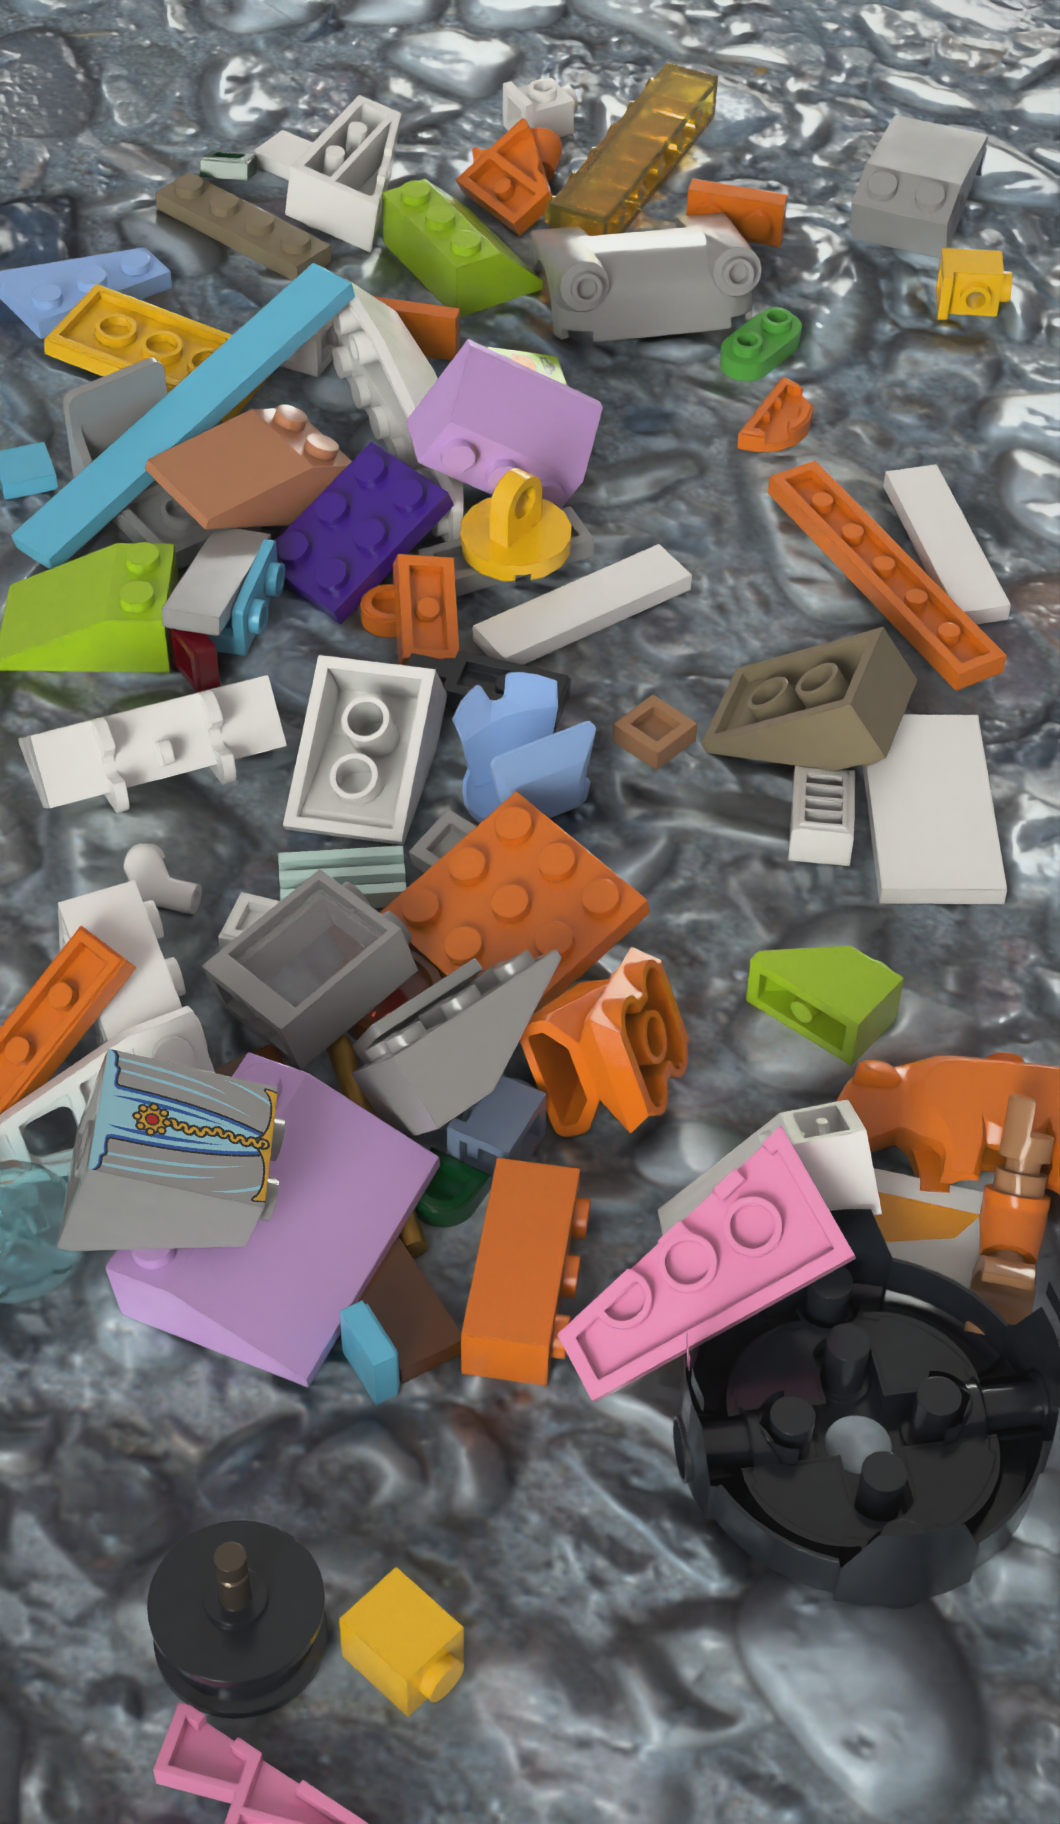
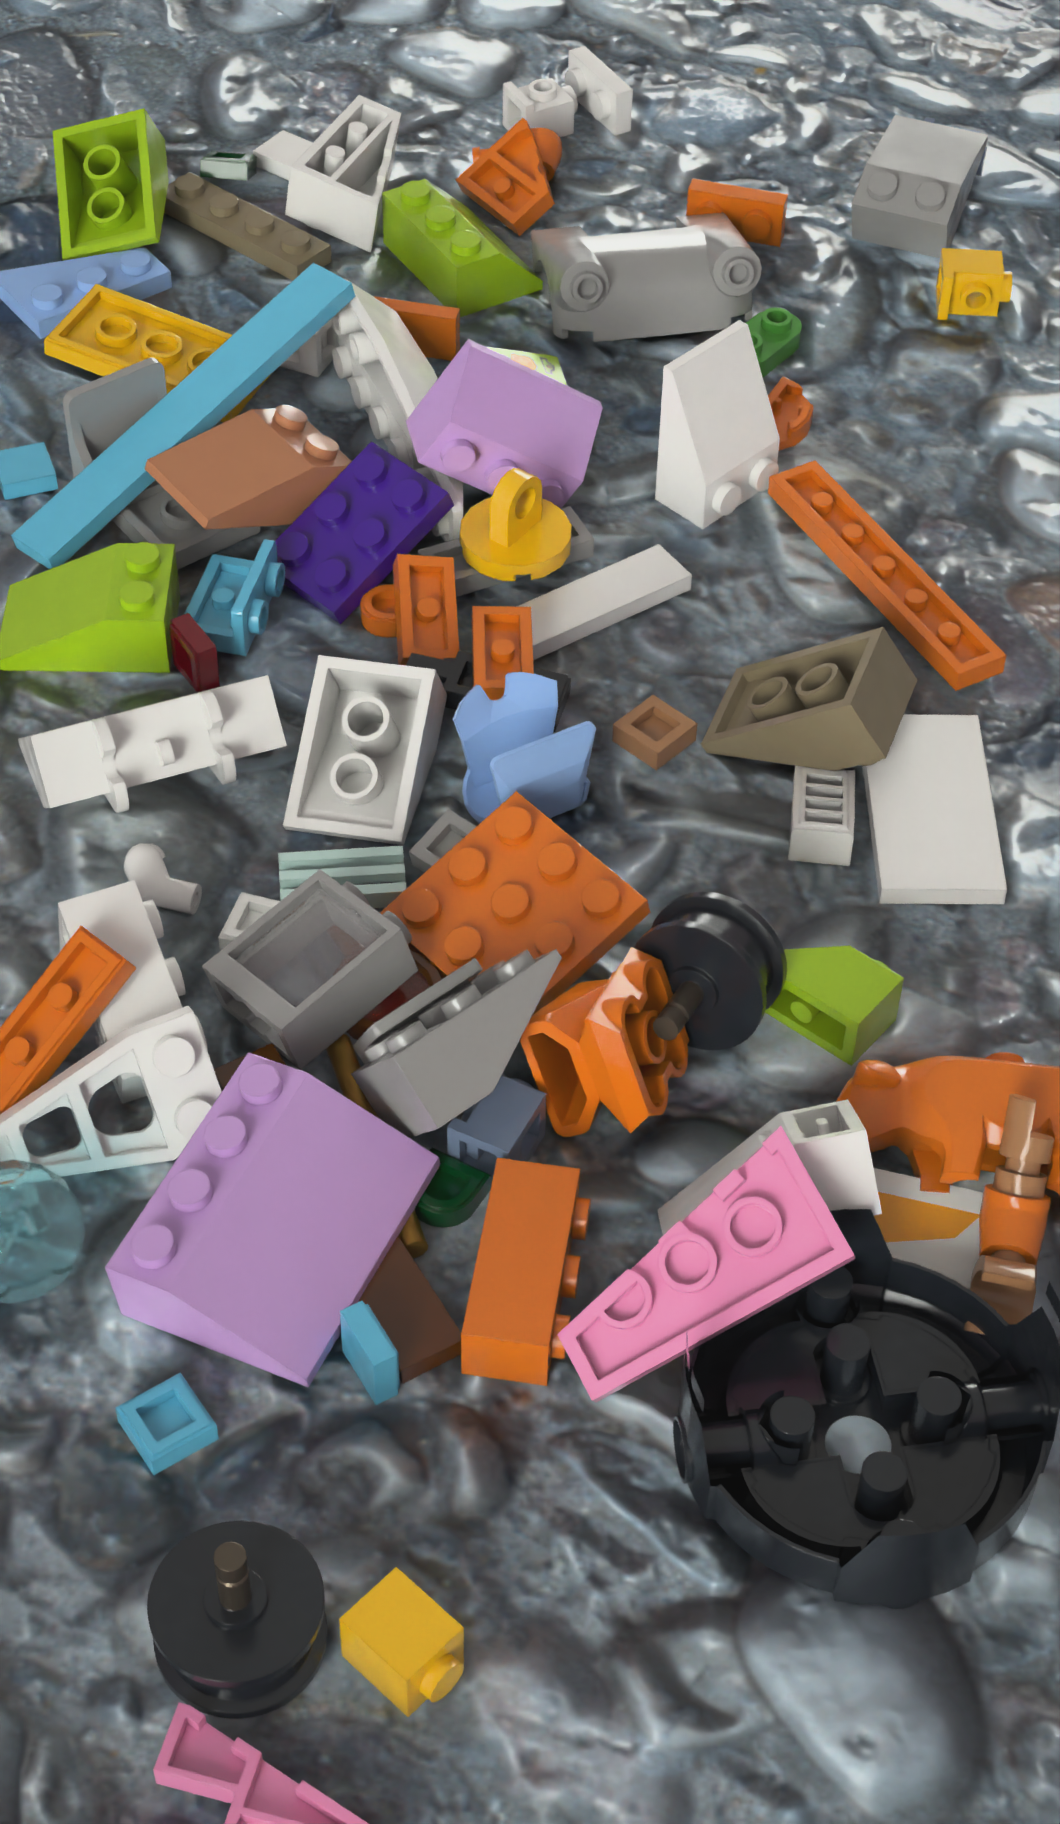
(110, 184): none -> lime slope
(167, 1423): none -> medium azure tile
(170, 1159): light grey slope -> none
(212, 582): light grey tile -> none
(500, 645): none -> orange plate
(600, 90): none -> white plate
(636, 153): clear yellow brick -> none
(715, 429): none -> white slope
(720, 968): none -> black wheel
(946, 542): white tile -> none

